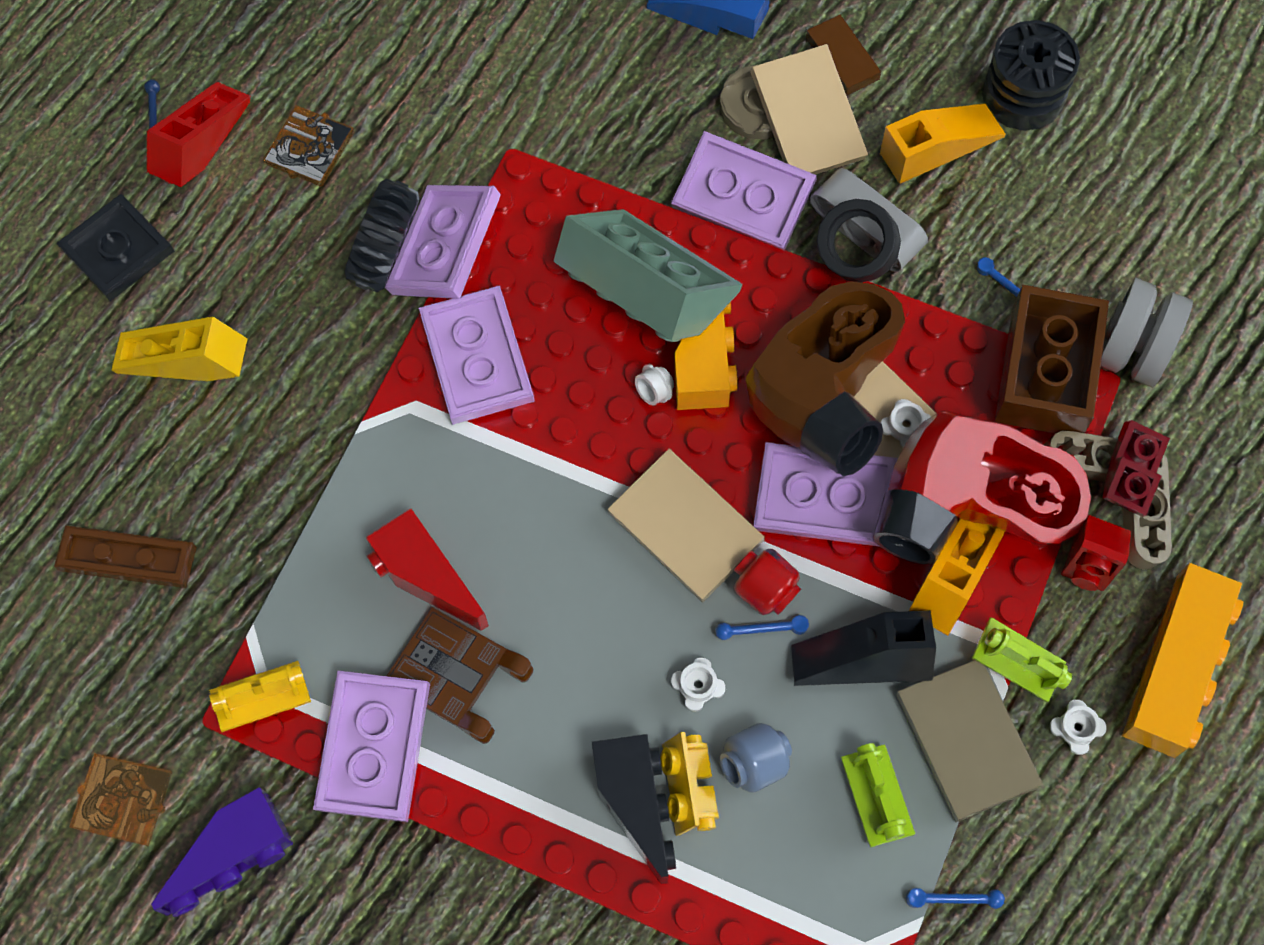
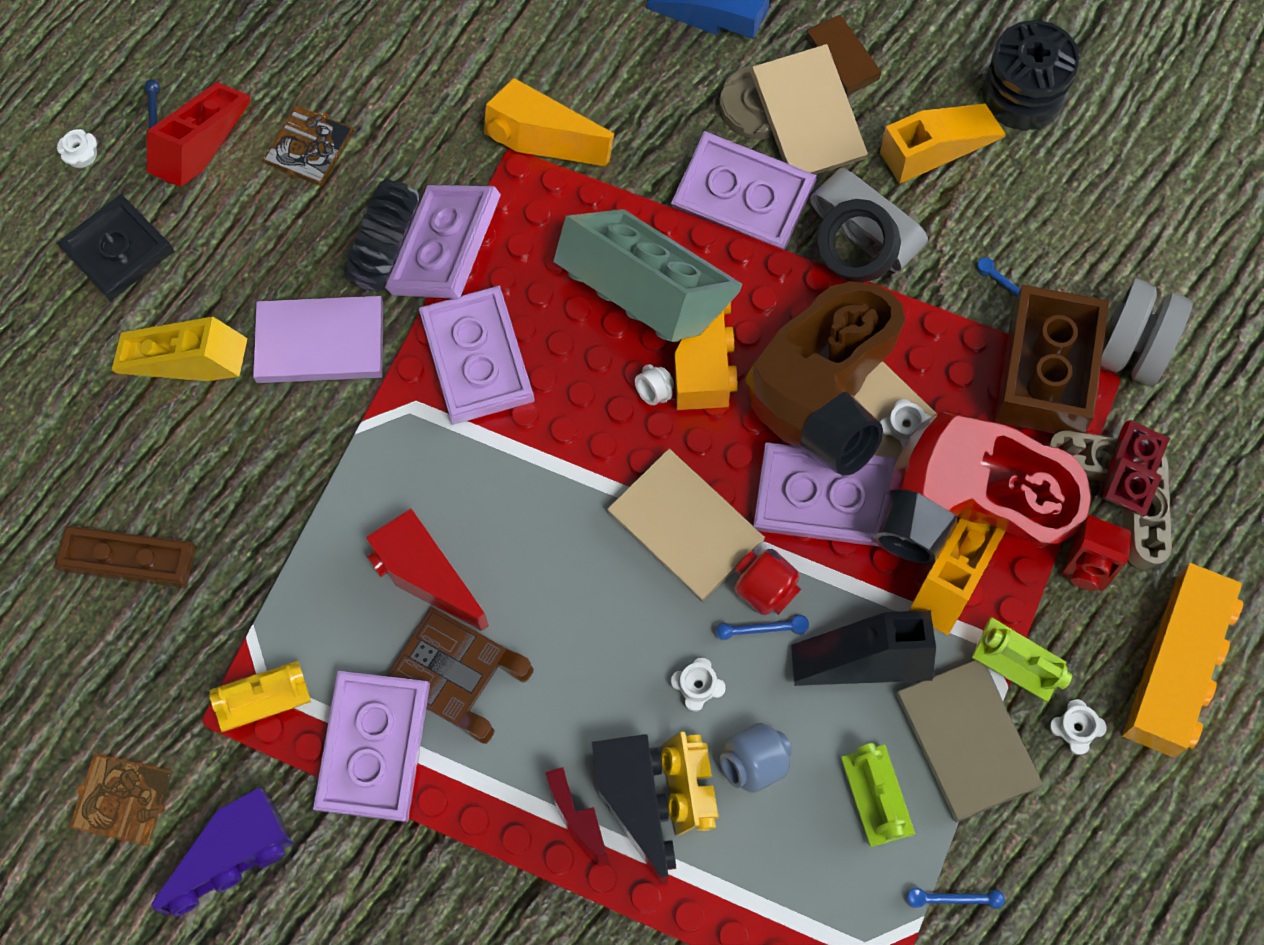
(81, 155): none -> white plate
(318, 339): none -> lavender tile
(544, 127): none -> light orange slope
(581, 824): none -> dark red slope

